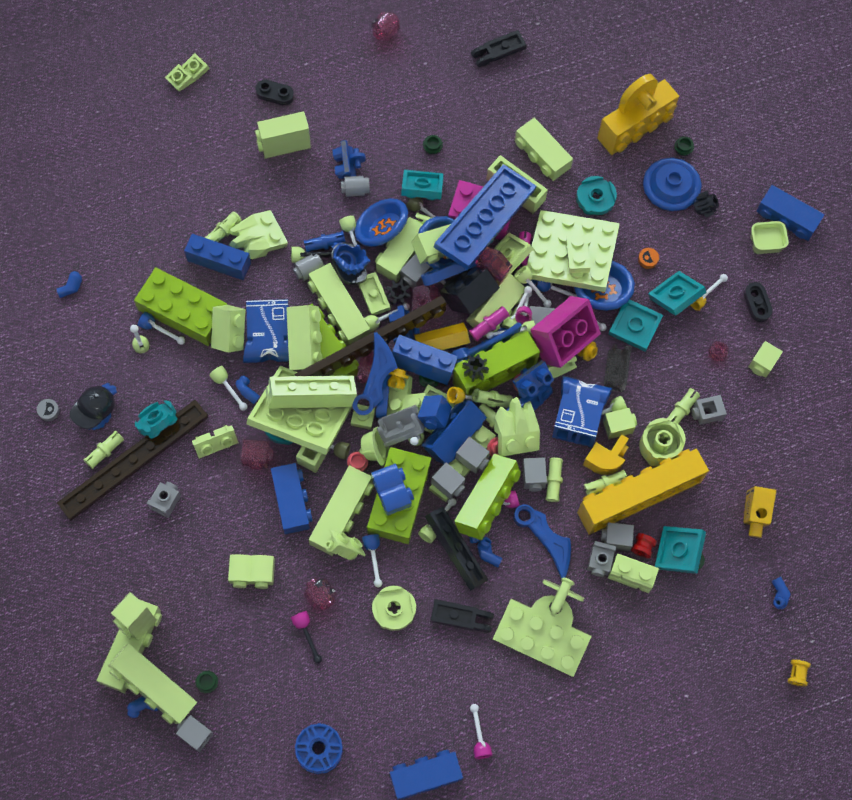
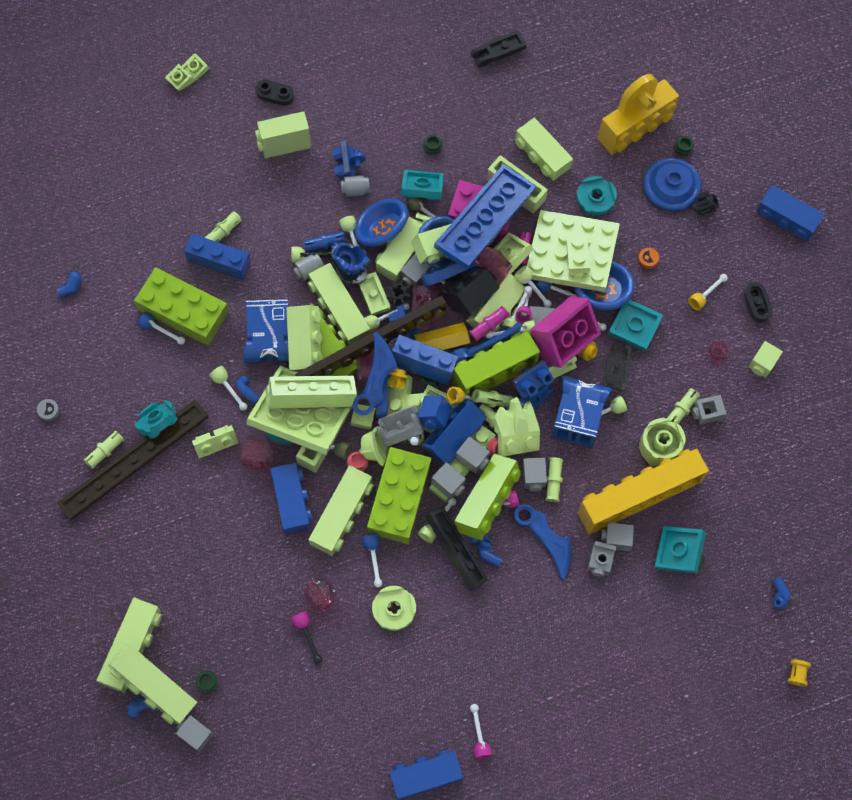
(94, 407): black hair -> none
(133, 617): yellowish green brick -> none
(139, 340): yellowish green hinge -> none
(164, 506): light grey brick -> none
(228, 328): yellowish green brick -> none
(251, 570): yellowish green brick -> none
(258, 235): yellowish green plate -> none
(315, 735): blue wheel -> none
(344, 545): yellowish green hinge -> none
(385, 26): clear pink head -> none
(391, 489): blue brick -> none
(459, 616): black hinge -> none
(475, 361): black gear -> none
(545, 633): yellowish green plate -> none
(598, 485): yellowish green pin -> none
(605, 461): yellow brick -> none
(619, 423): yellowish green brick -> none
(633, 573): yellowish green brick -> none
(643, 545): red wheel -> none
(677, 293): teal plate -> none
(761, 501): yellow torso -> none
(769, 237): yellowish green piece -> none

